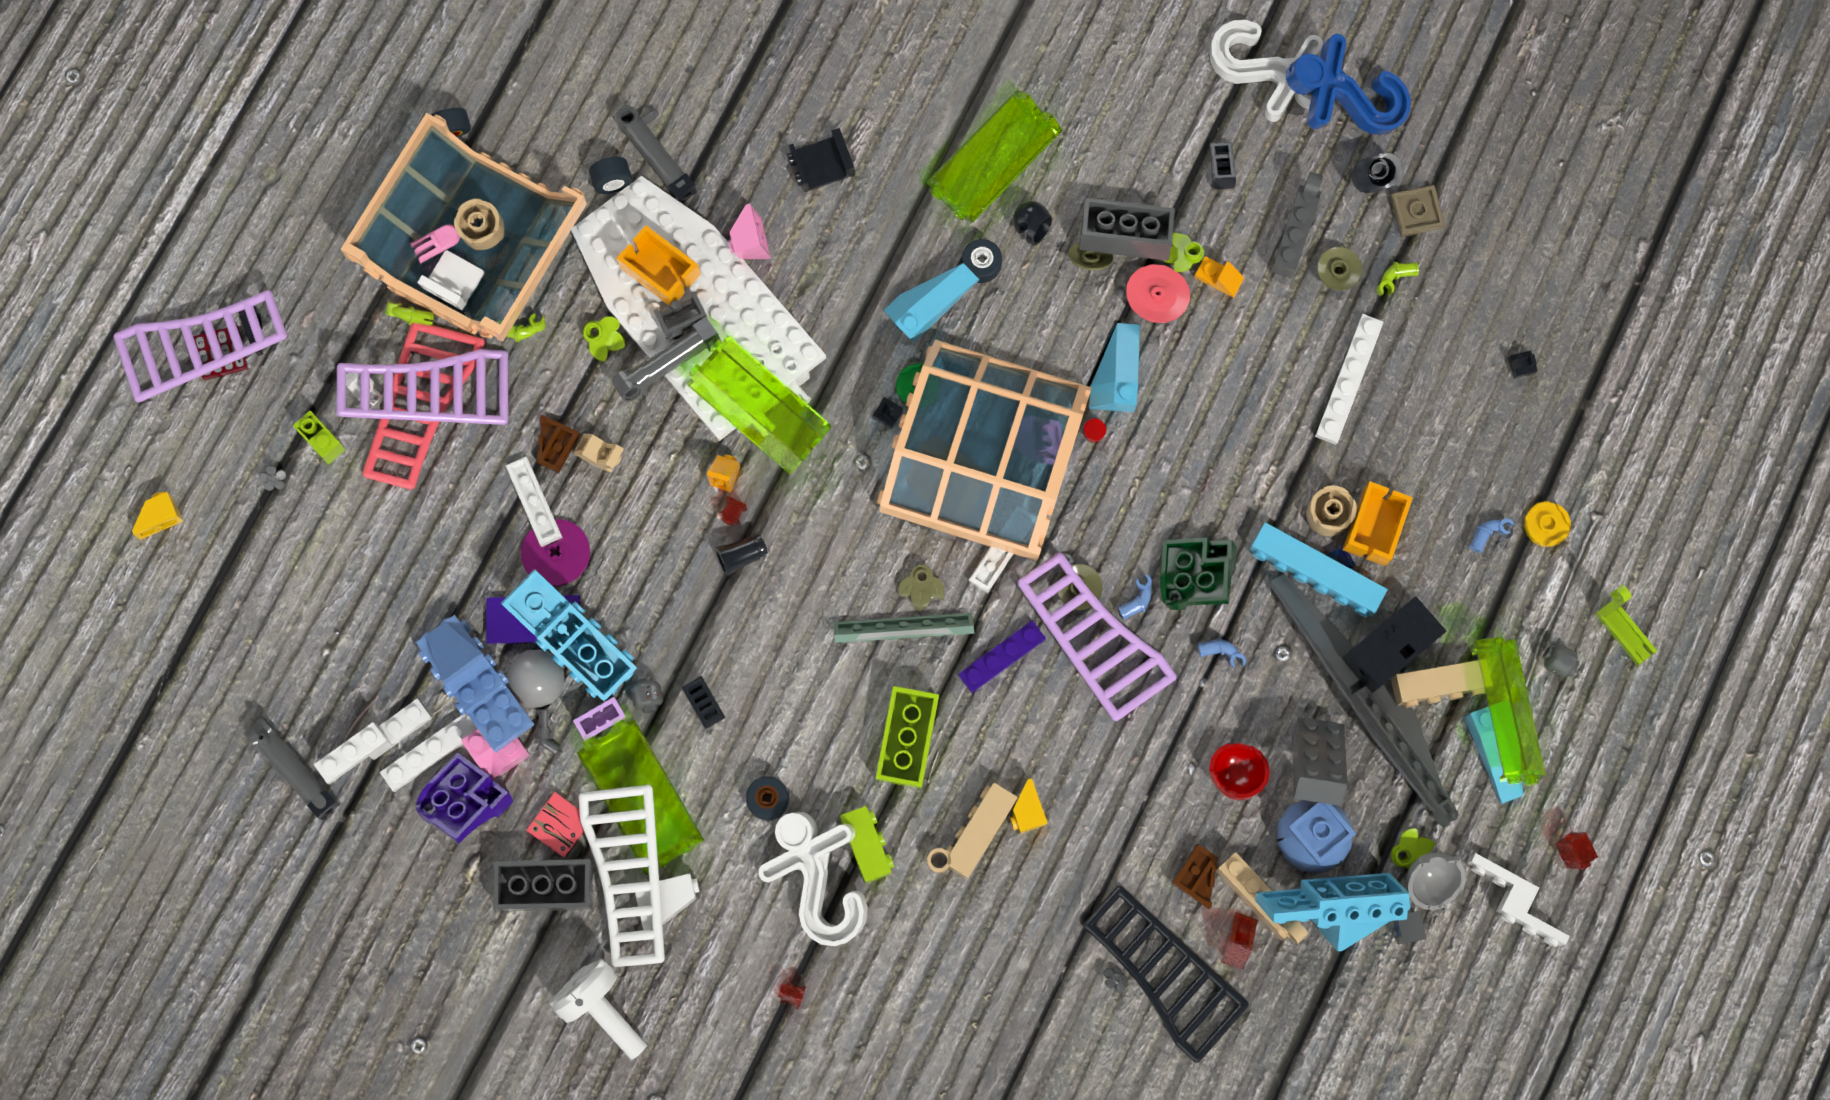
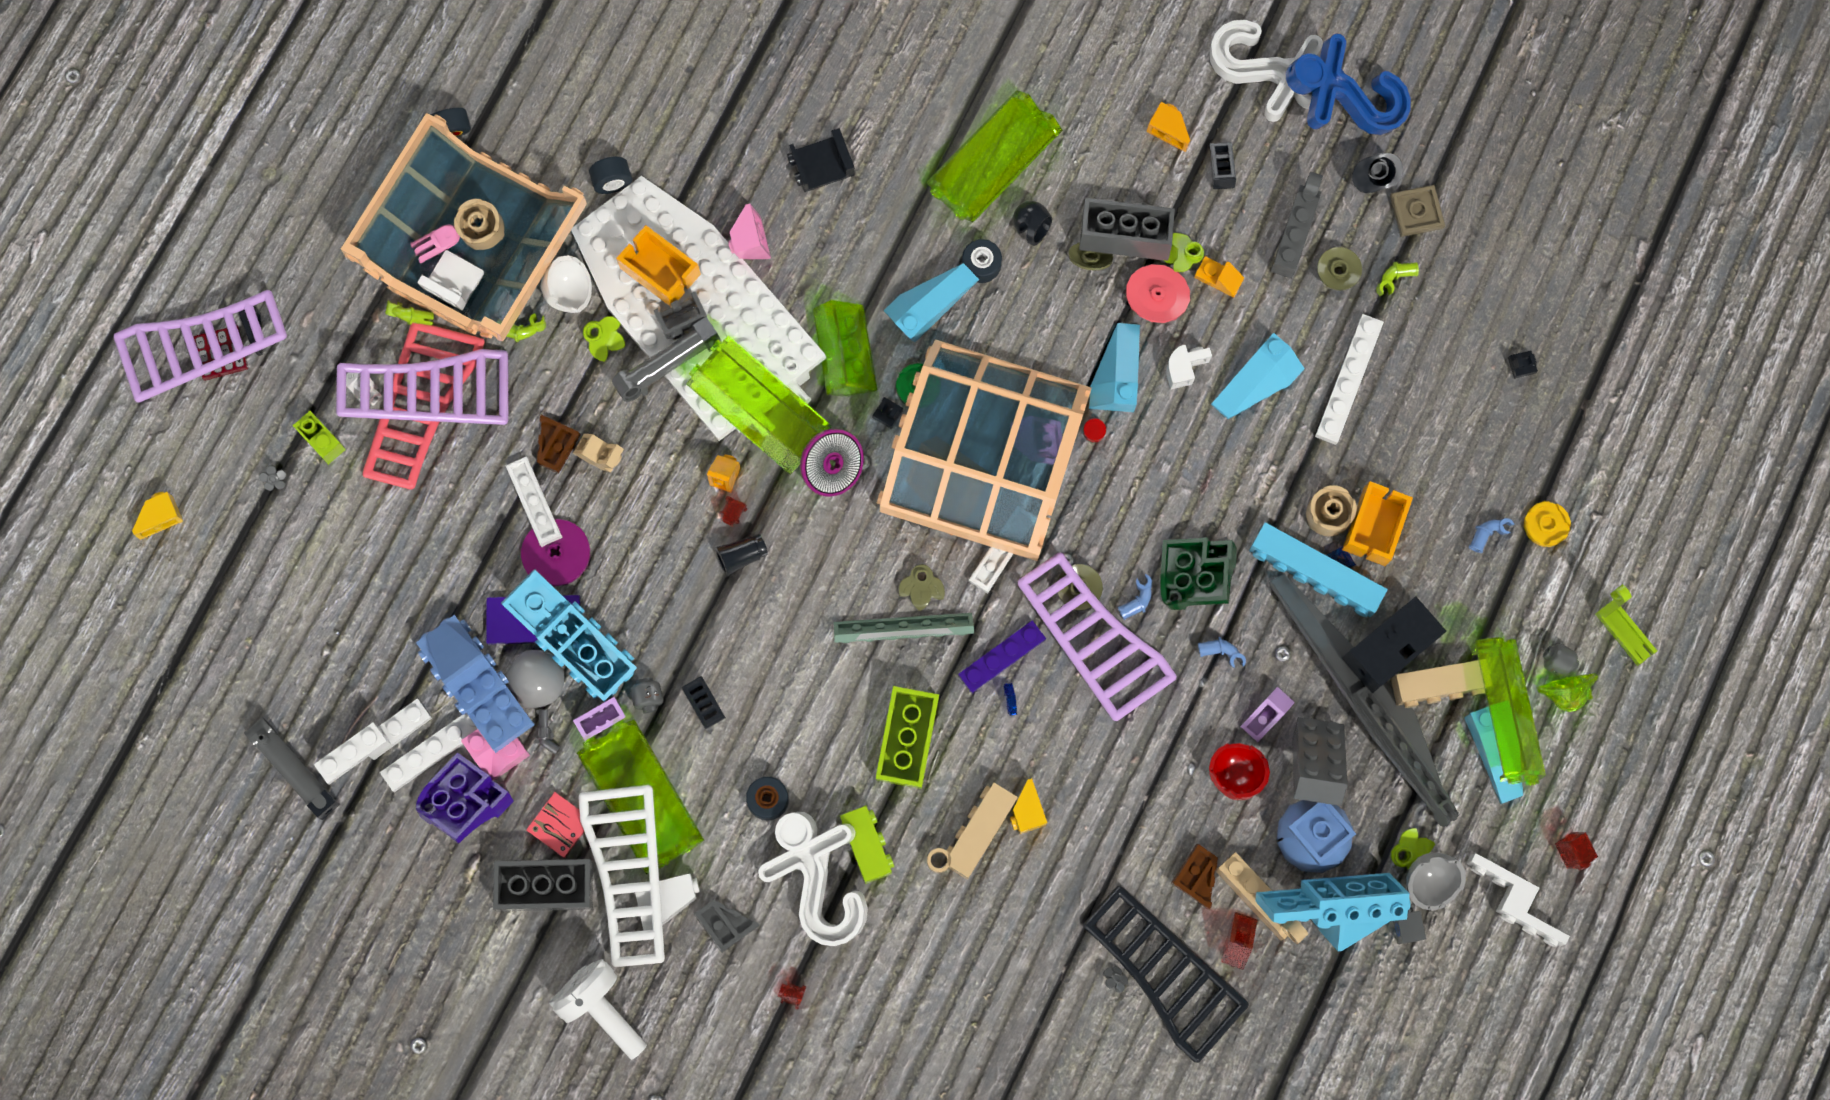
(567, 284): none -> white cylinder
(678, 183): dark grey piece -> none
(724, 924): none -> dark grey wing
(820, 474): none -> piece
(846, 344): none -> clear neon green slope
(1010, 699): none -> clear blue tile
(1169, 126): none -> light orange slope
(1180, 364): none -> white brick
(1264, 374): none -> medium azure wedge
(1267, 714): none -> lavender slope
(1571, 692): none -> clear neon green hat

